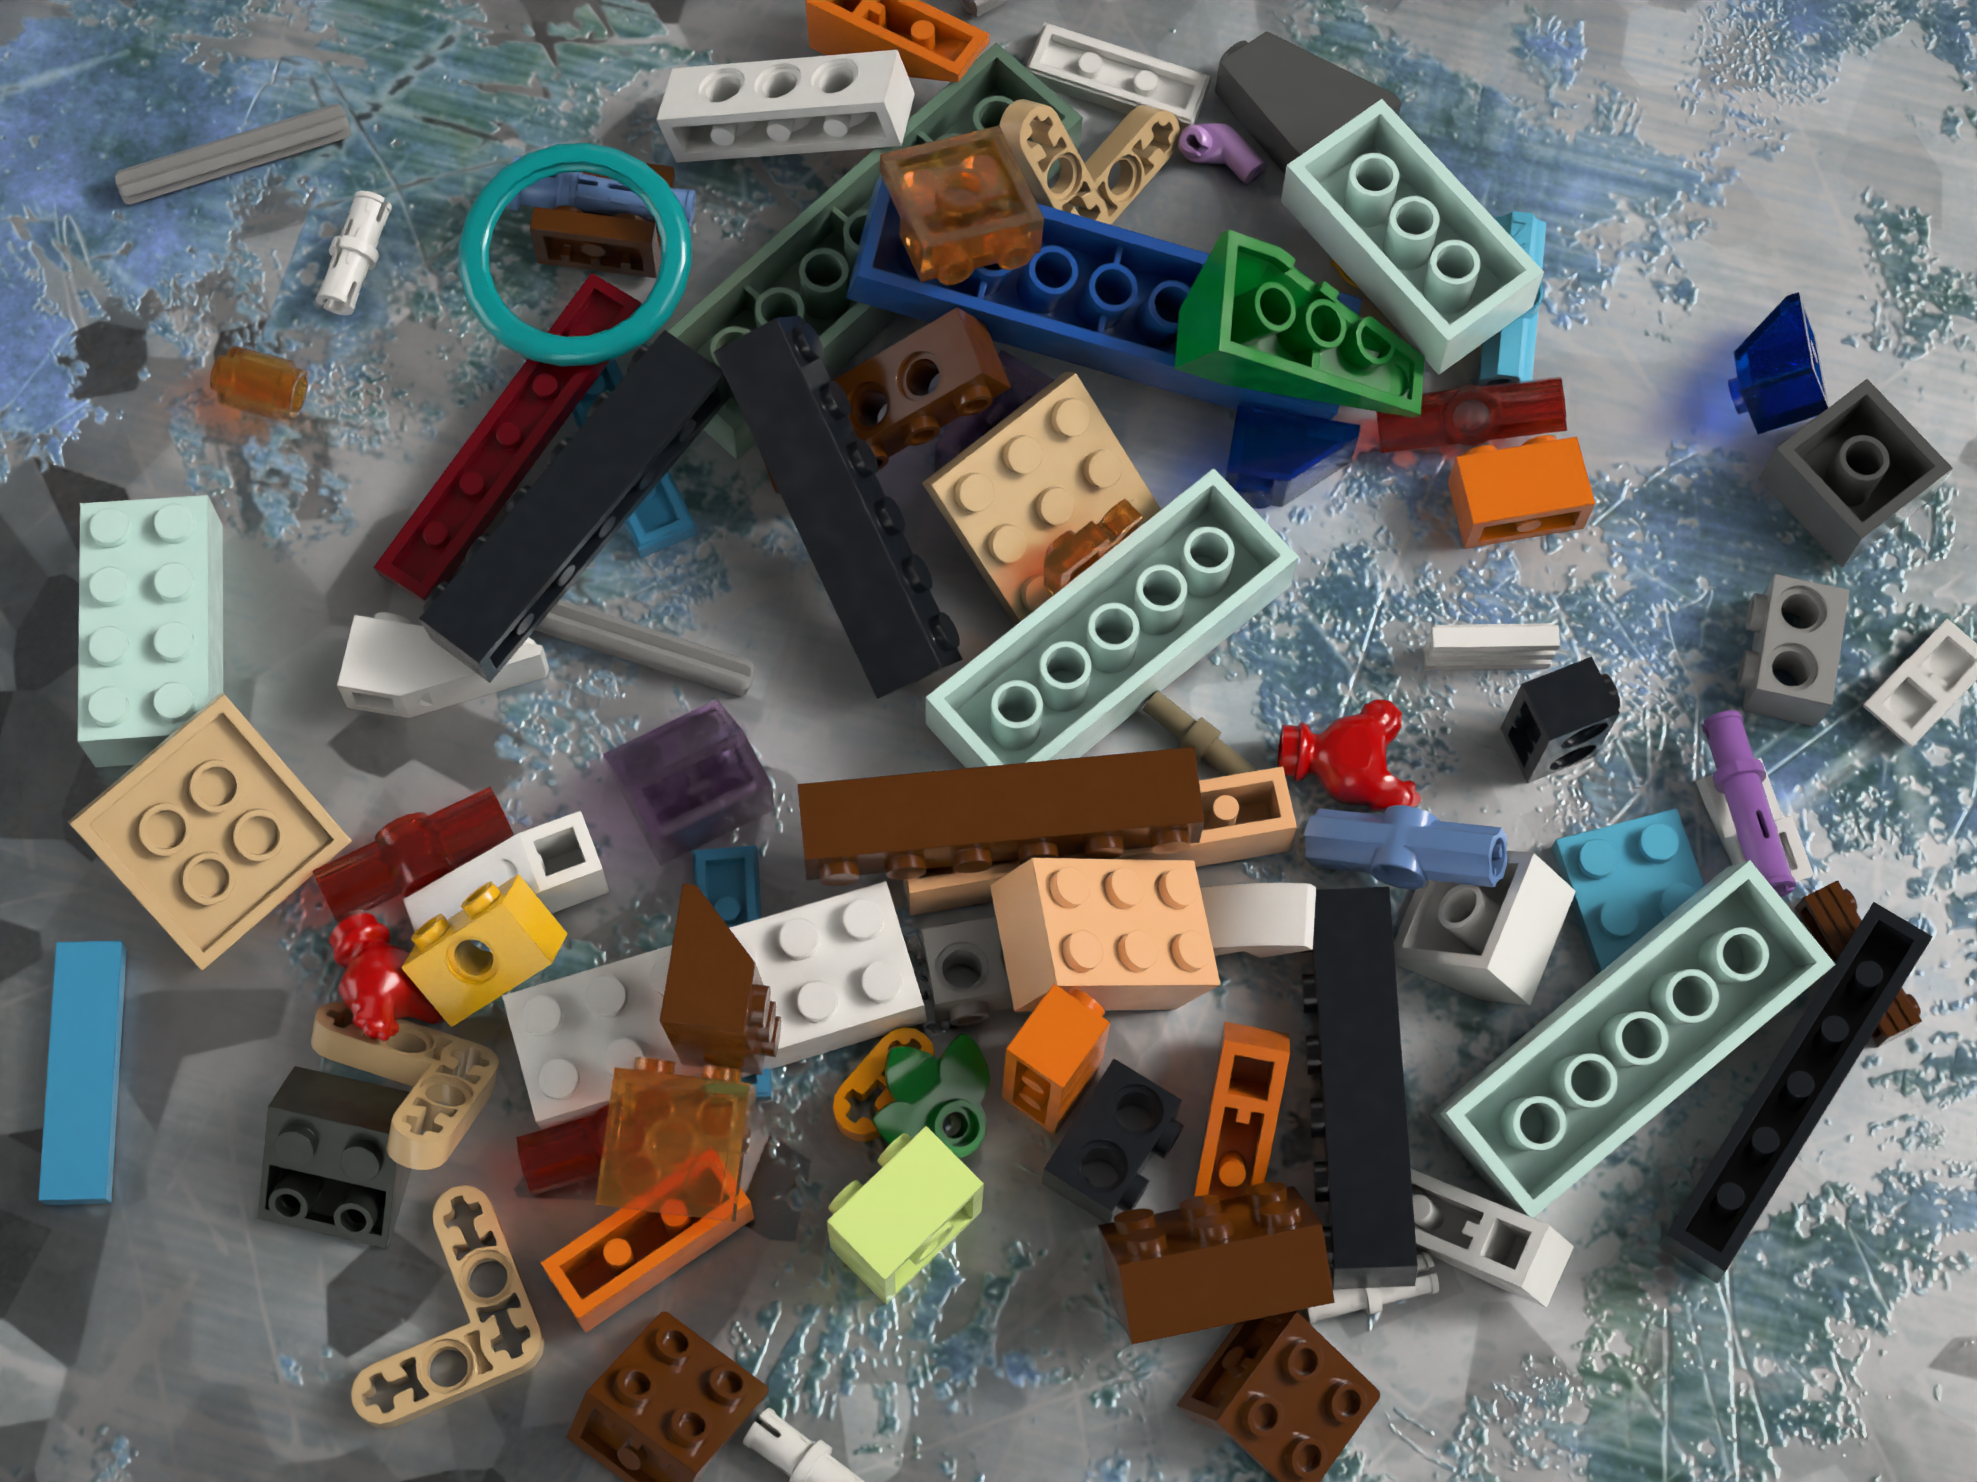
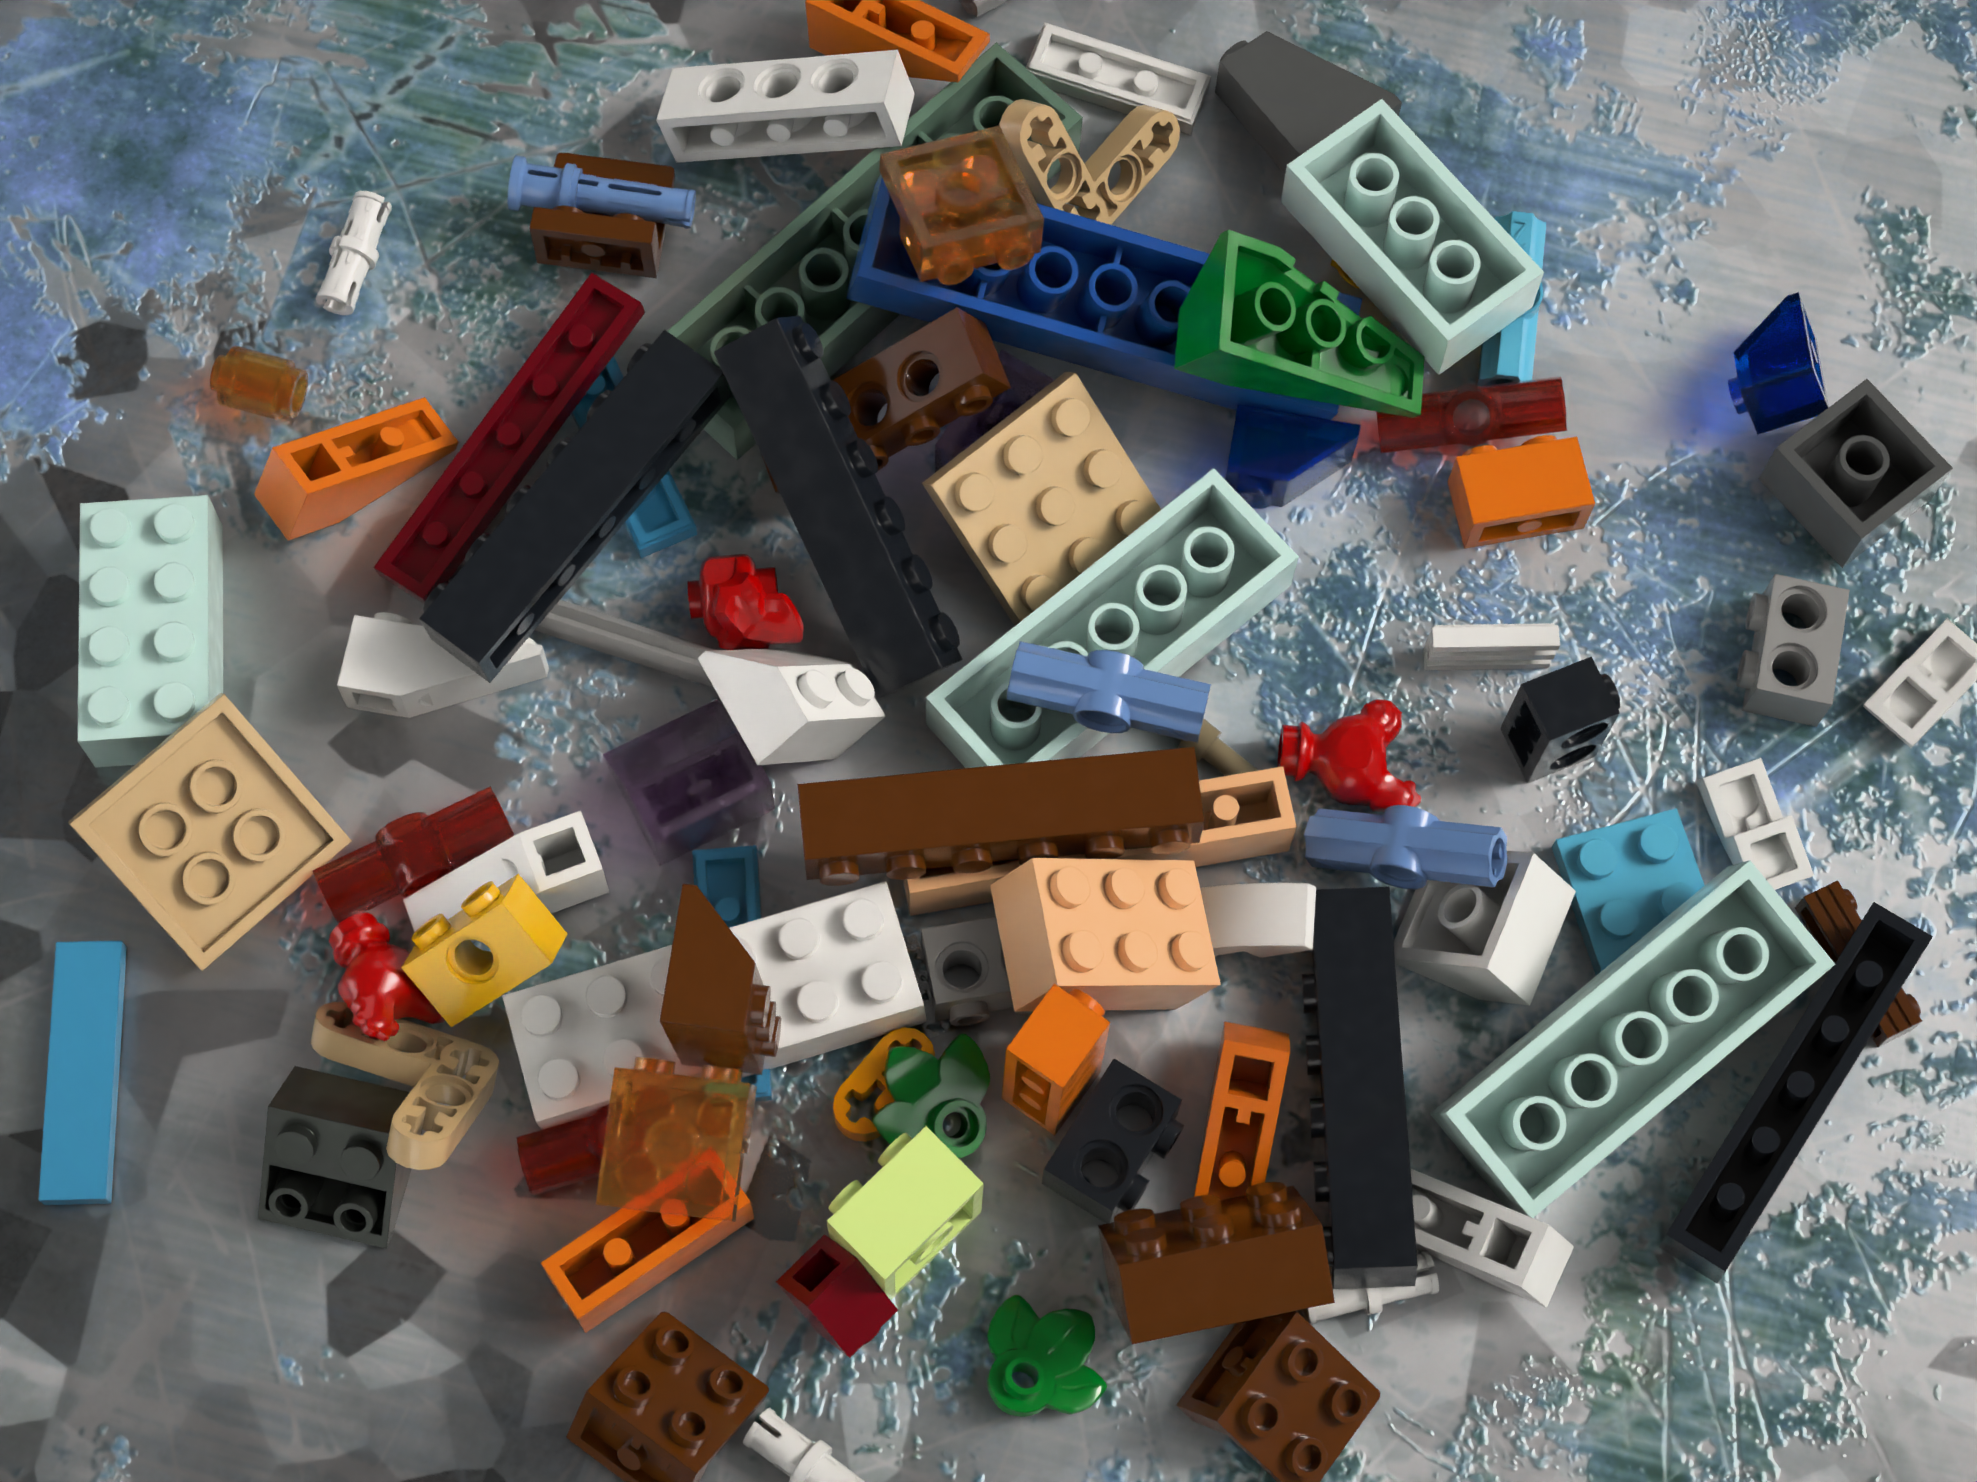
(232, 154): light grey axle -> none
(349, 466): none -> orange slope
(474, 1339): tan beam -> none
(604, 345): teal wedge -> none
(743, 604): none -> red head
(793, 702): none -> white slope
(837, 1296): none -> dark red brick
(1047, 1351): none -> green plate
(1077, 551): clear orange plate -> none
(1108, 691): none -> medium blue piece
(1221, 145): lavender arm -> none
(1741, 781): medium lavender pin -> none

